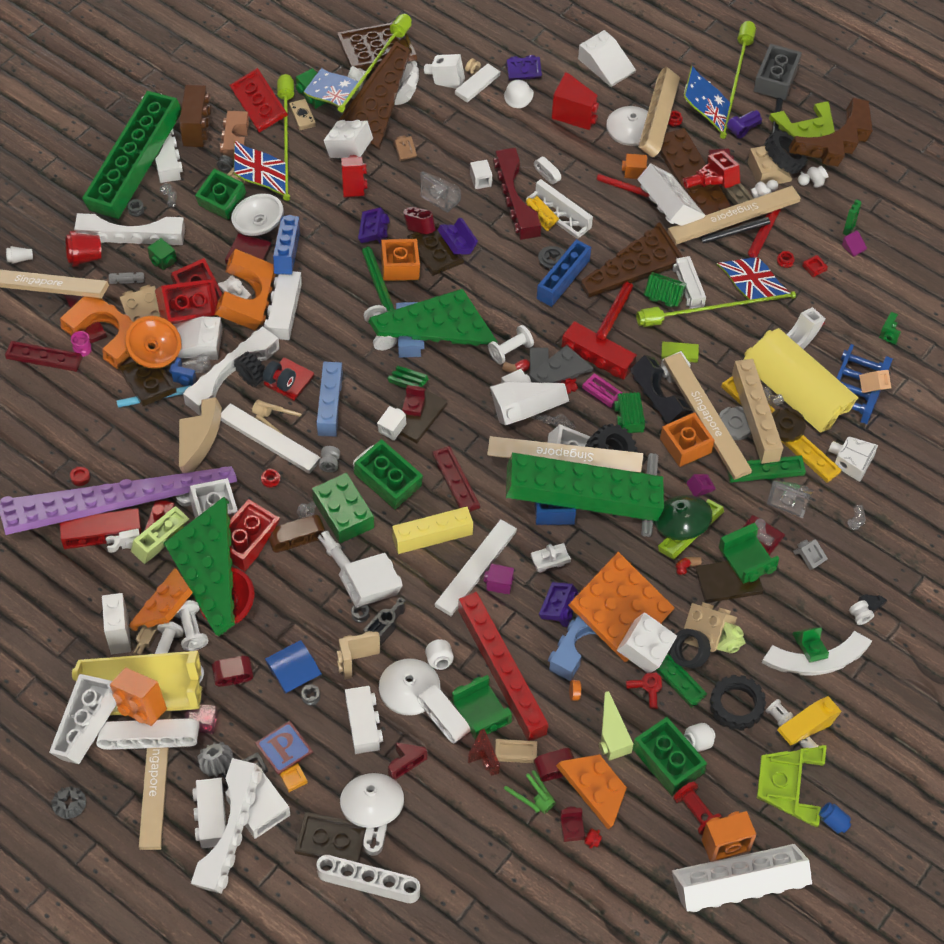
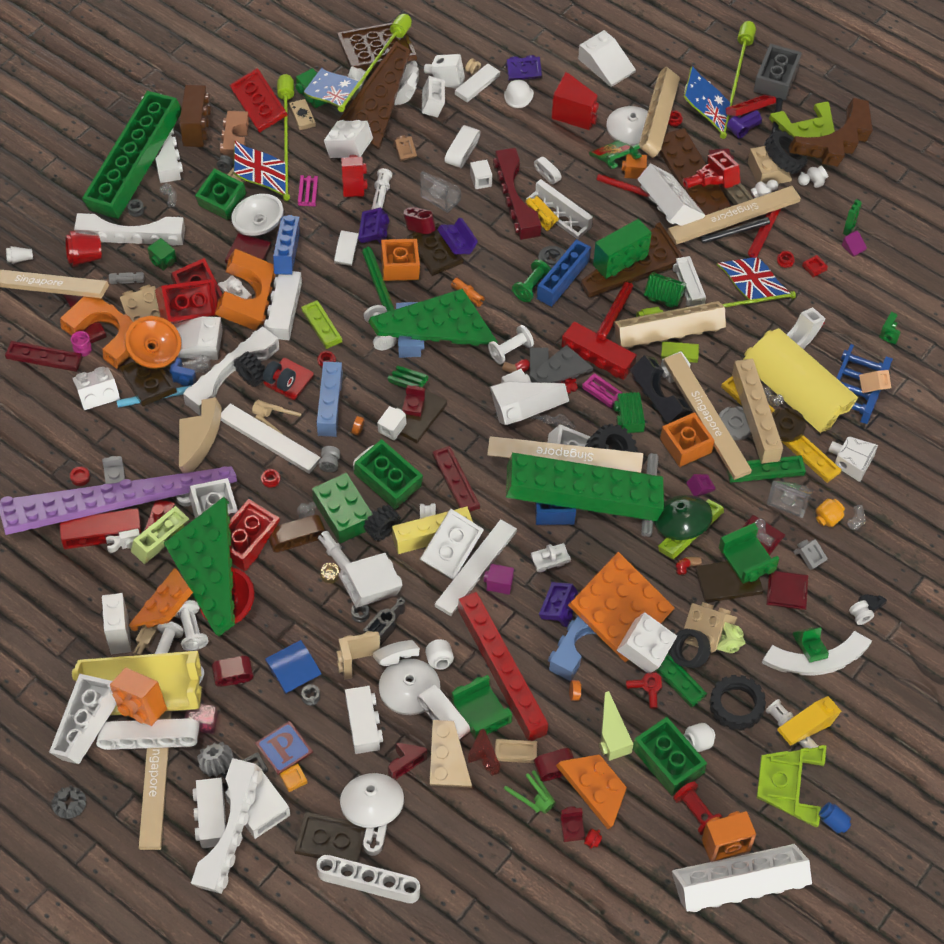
(96, 387): none -> white bracket
(113, 469): none -> light grey bracket
(308, 180): none -> dark pink tile
(321, 324): none -> lime tile
(326, 355): none -> red plate
(330, 572): none -> clear yellow tile
(346, 248): none -> white slope
(358, 425): none -> orange tile
(381, 522): none -> black tyre
(382, 186): none -> white pin
(390, 654): none -> white slope
(427, 510): none -> white wheel
(433, 96): none -> white brick
(447, 757): none -> tan wedge
(451, 544): none -> white tile
(462, 146): none -> white beam
(469, 290): none -> orange pin
(523, 291): none -> green hose
(613, 151): none -> green flag
(622, 248): none -> green brick
(670, 324): none -> tan brick
(750, 105): none -> red tile
(787, 590): none -> dark red piece
(829, 512): none -> light orange head

